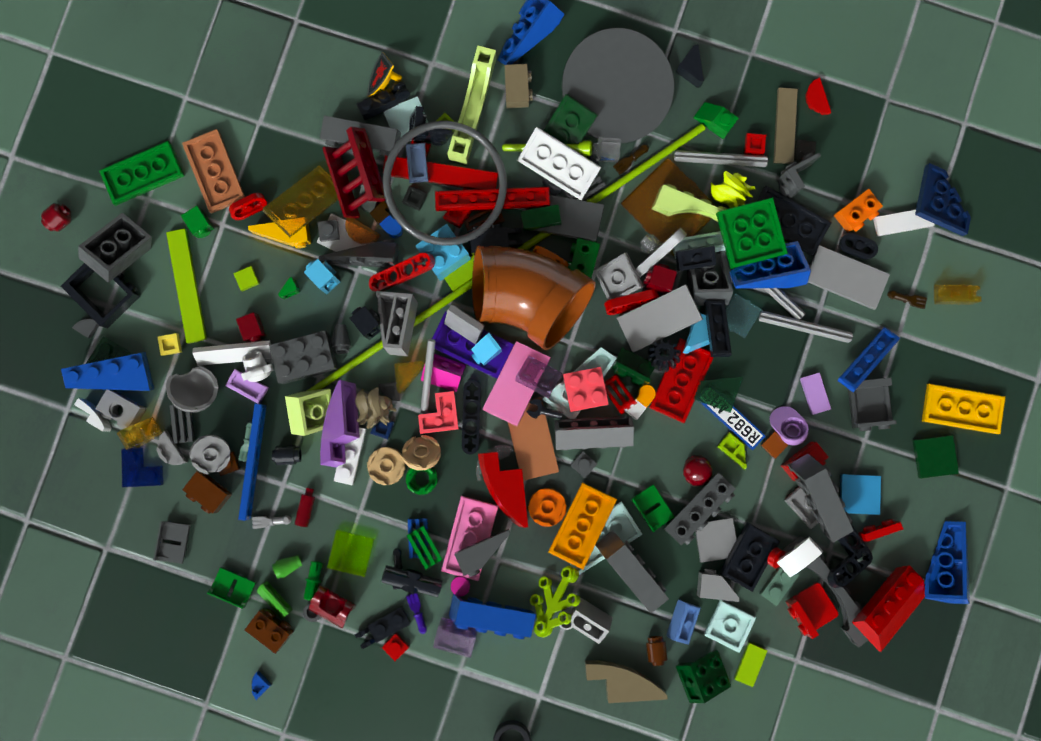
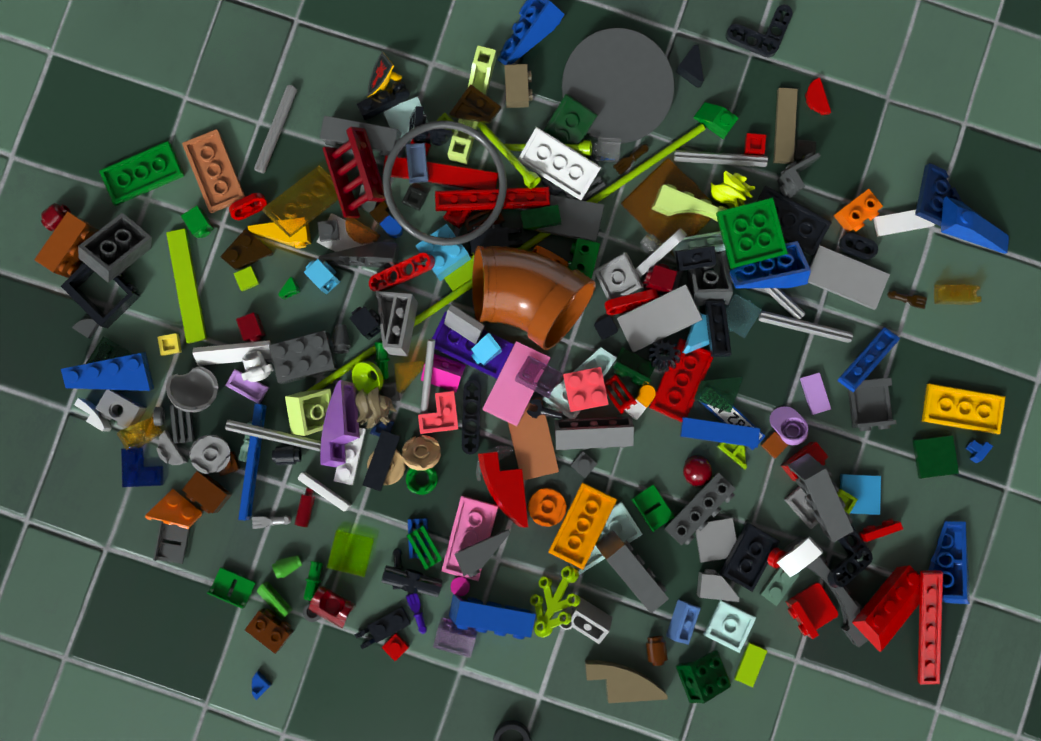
(61, 249): none -> dark orange brick
(159, 416): none -> dark grey tile
(175, 510): none -> orange wing
(245, 250): none -> dark brown wing
(273, 435): none -> light grey axle
(275, 129): none -> light grey axle
(324, 491): none -> white tile
(362, 376): none -> lime piece
(381, 460): none -> black tile
(382, 359): none -> green axle
(475, 107): none -> dark brown wing
(530, 178): none -> lime piece
(605, 328): none -> black piece
(720, 432): none -> blue tile
(768, 39): none -> black beam
(848, 499): none -> lime tile
(930, 626): none -> red tile
(970, 226): none -> blue wedge
(978, 450): none -> blue tile

